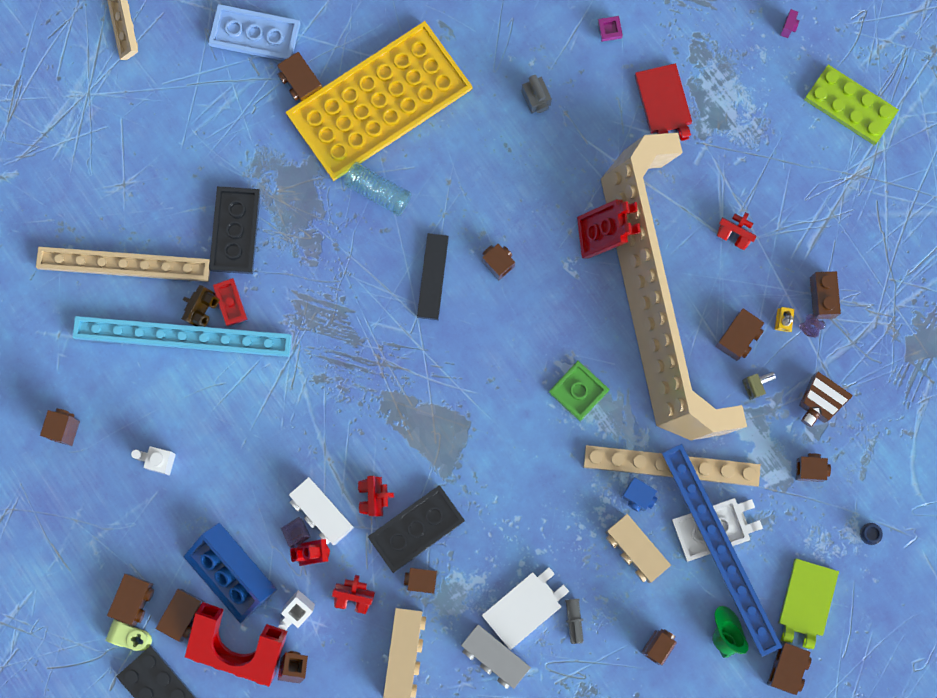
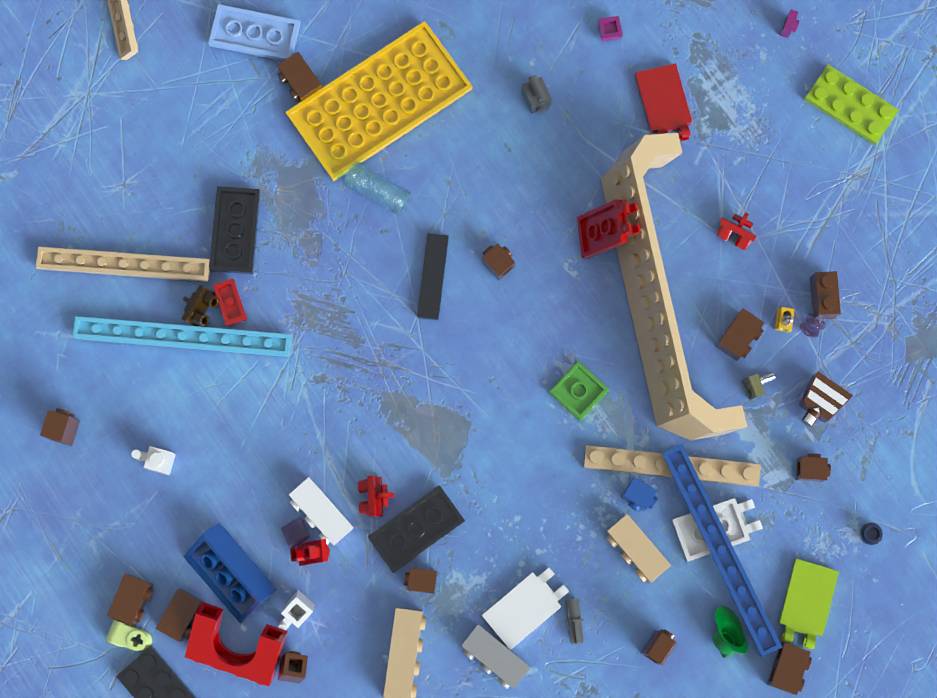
(355, 592): red hips -> none

